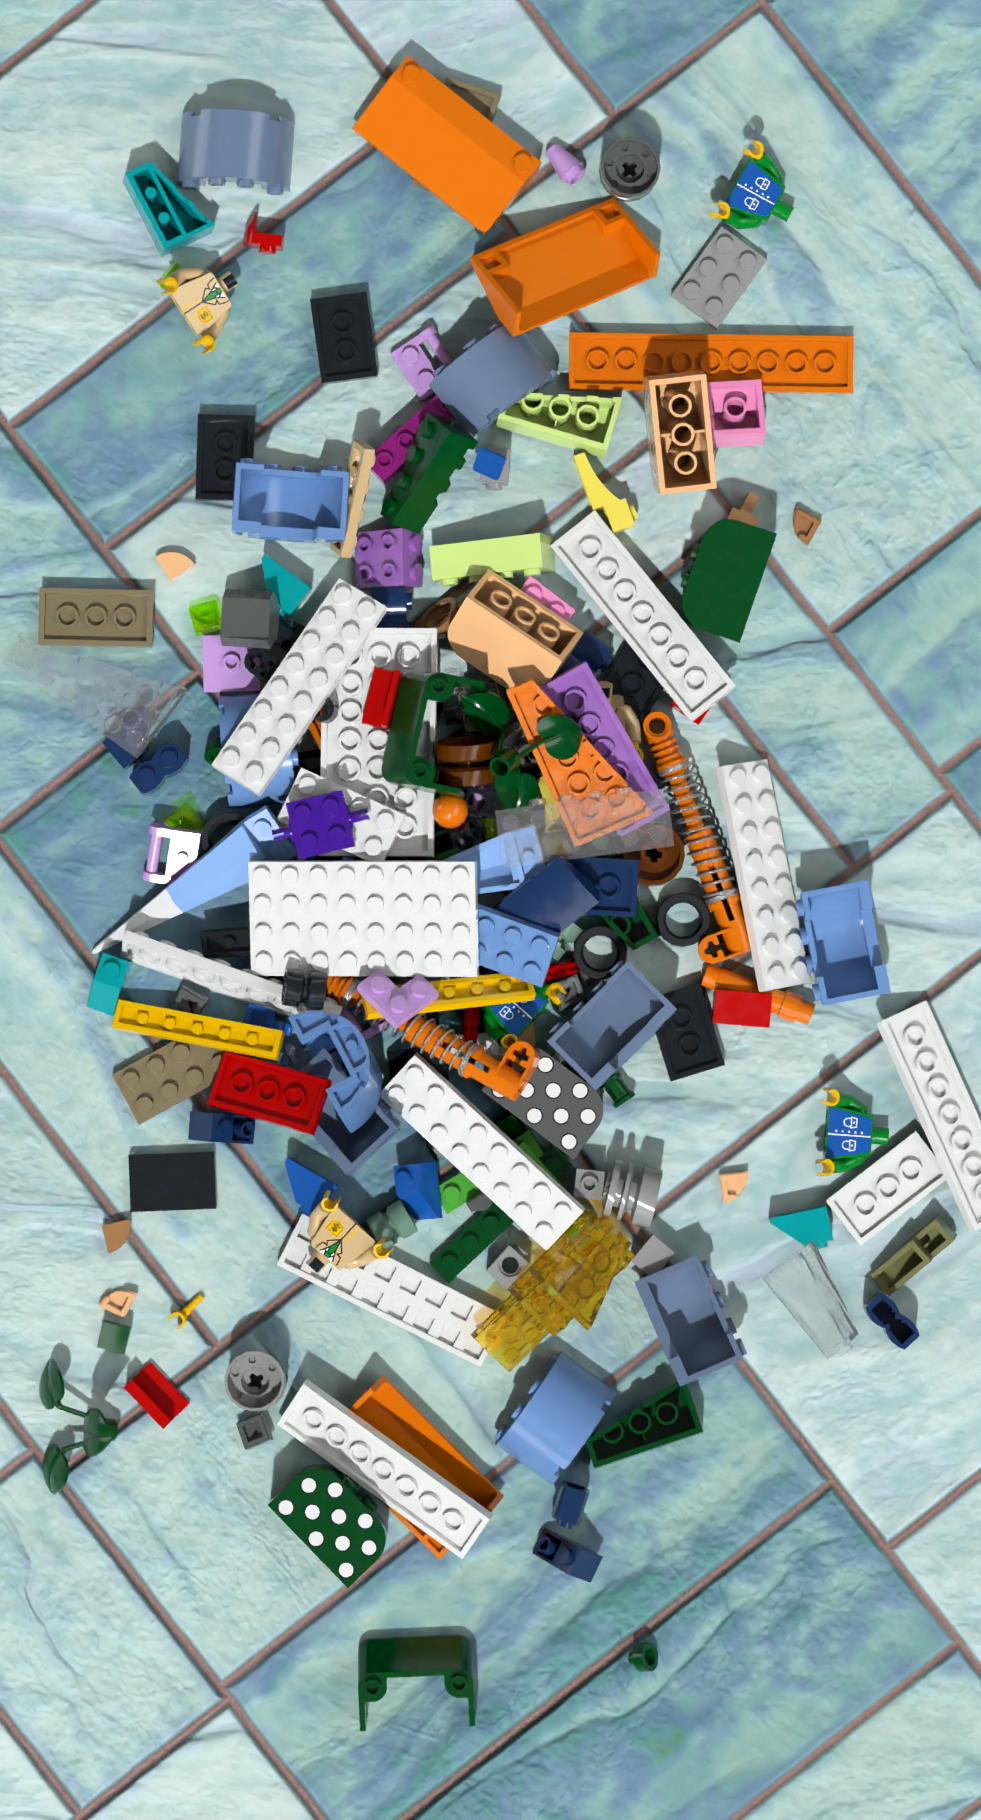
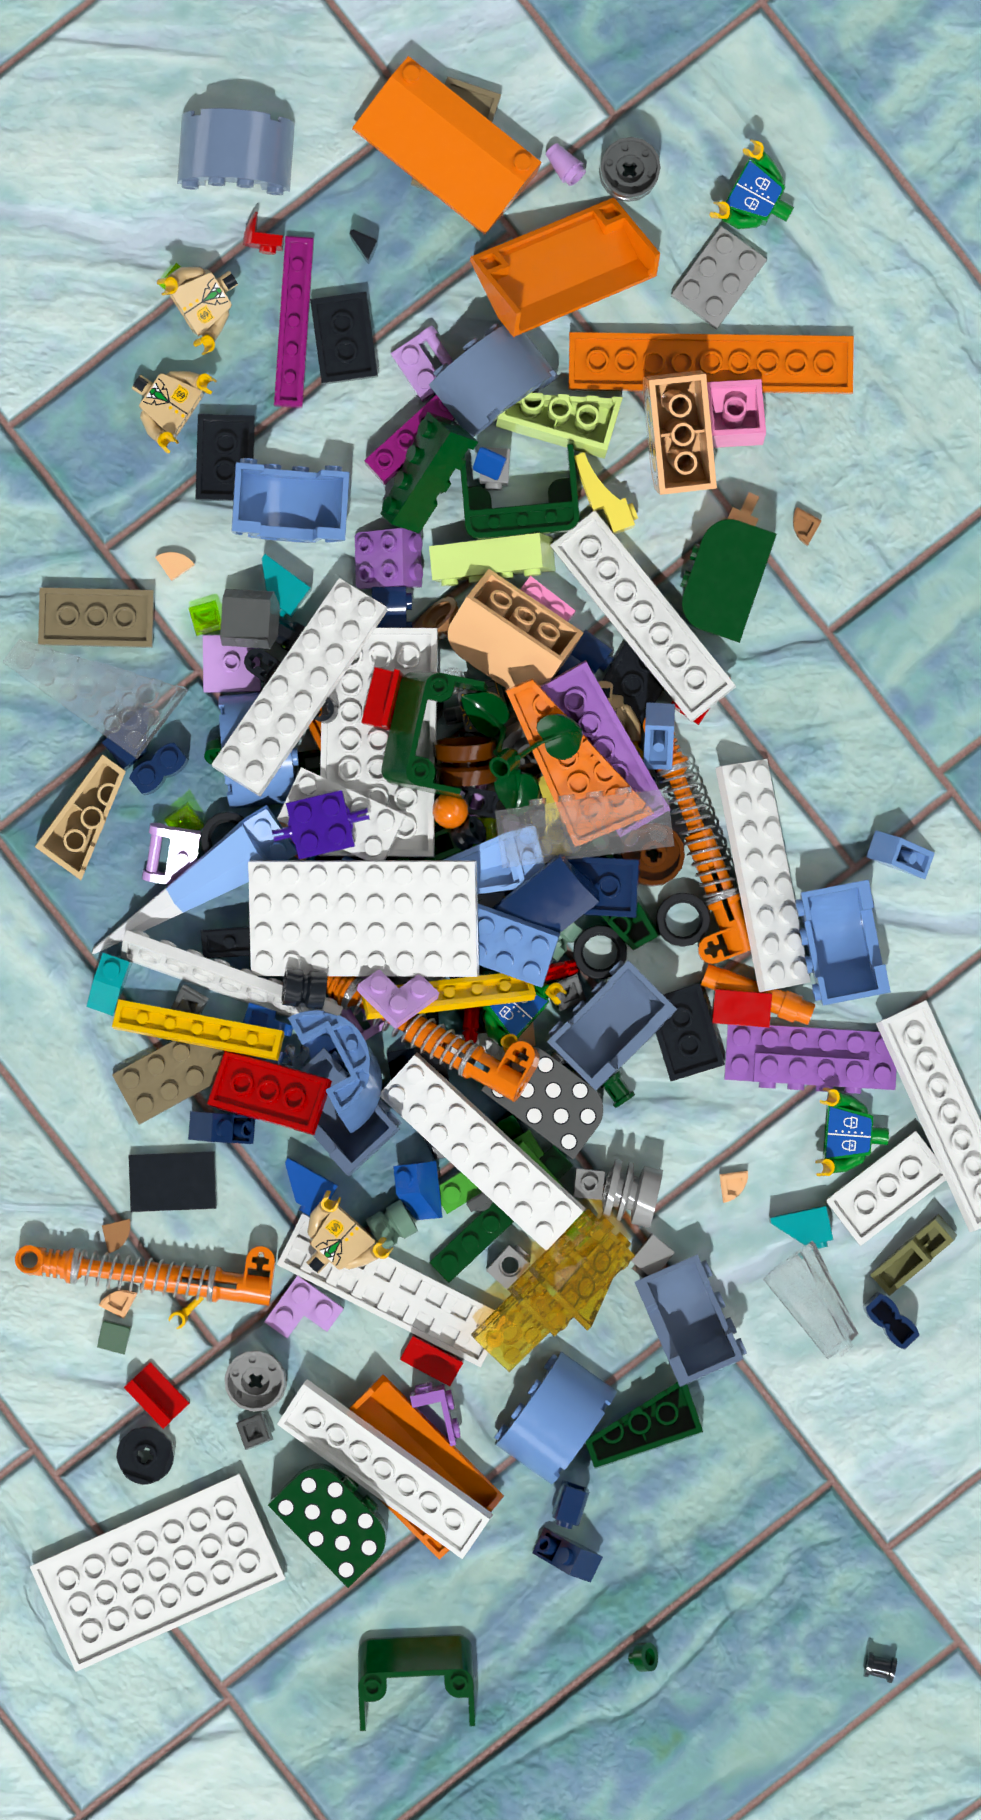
(79, 823): none -> tan wedge
(97, 1429): dark green plant -> none
(131, 1463): none -> black plate
(155, 1275): none -> orange piece
(157, 1572): none -> white plate
(164, 210): teal wedge -> none
(170, 403): none -> tan torso
(293, 322): none -> magenta tile
(299, 1301): none -> lavender plate
(359, 467): tan plate -> none
(364, 243): none -> black slope
(428, 1394): none -> medium lavender bracket
(431, 1360): none -> red panel
(553, 517): none -> dark green windscreen
(659, 735): none -> medium blue slope
(809, 1058): none -> medium lavender plate
(880, 1667): none -> black bush
(900, 854): none -> medium blue slope

